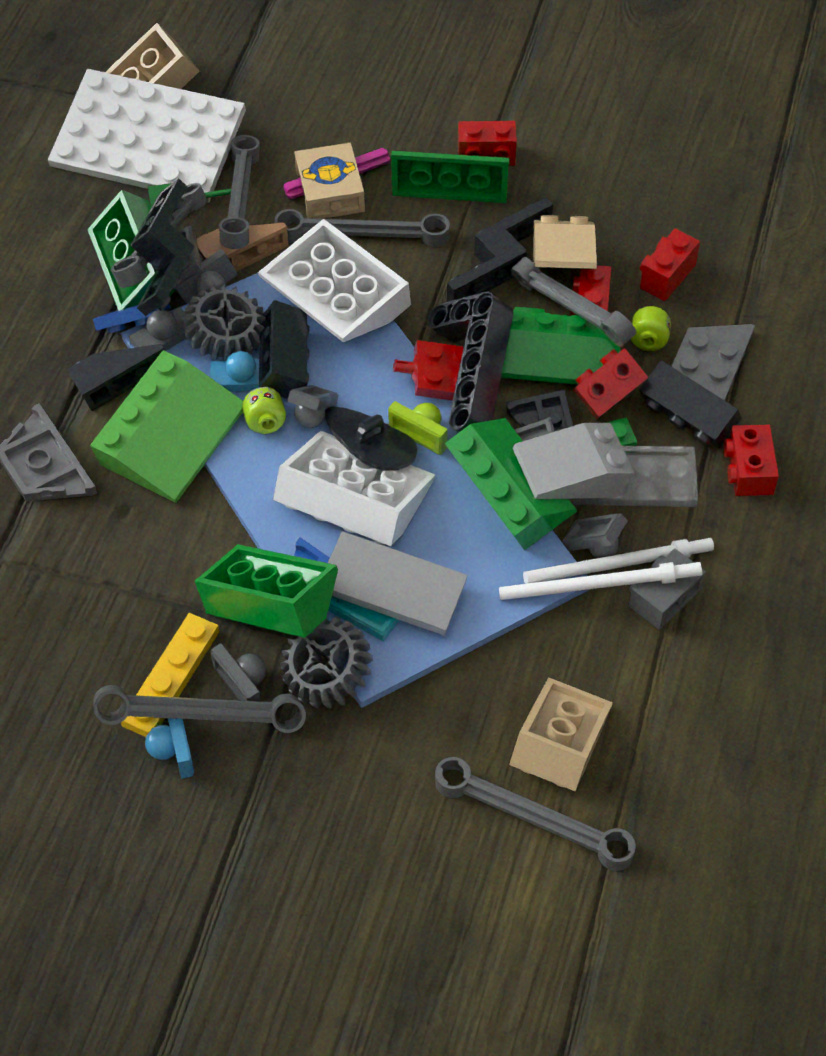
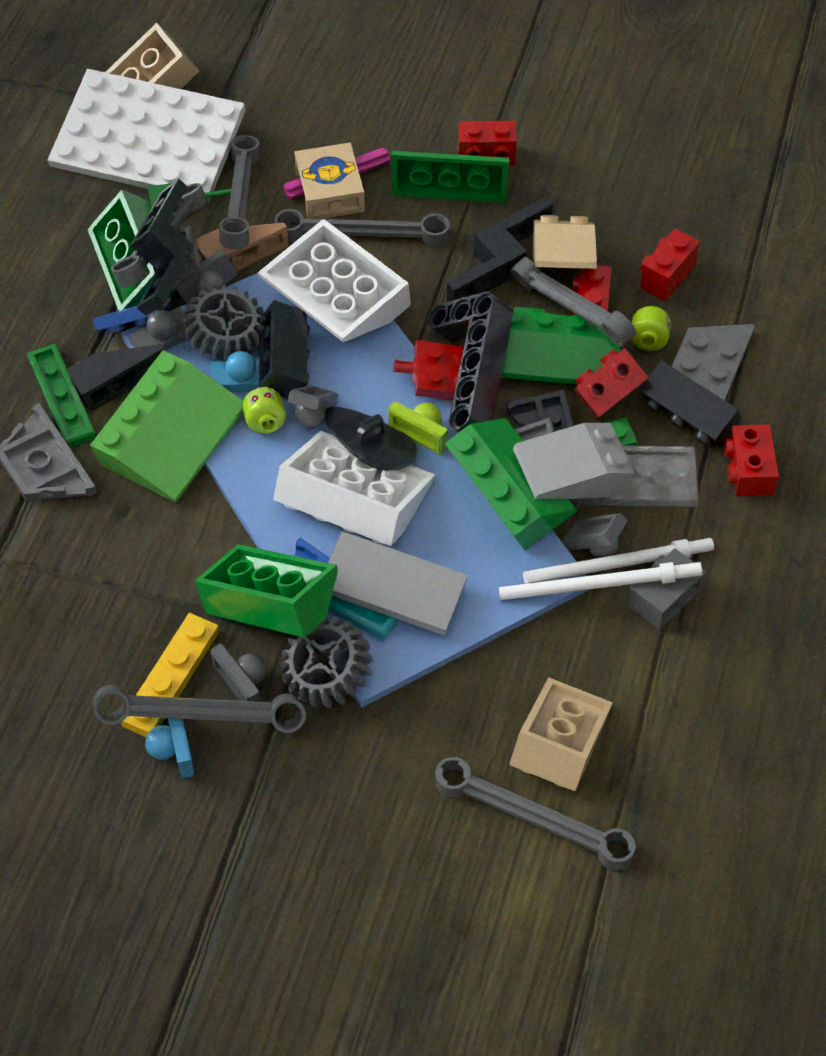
(61, 396): none -> green tile

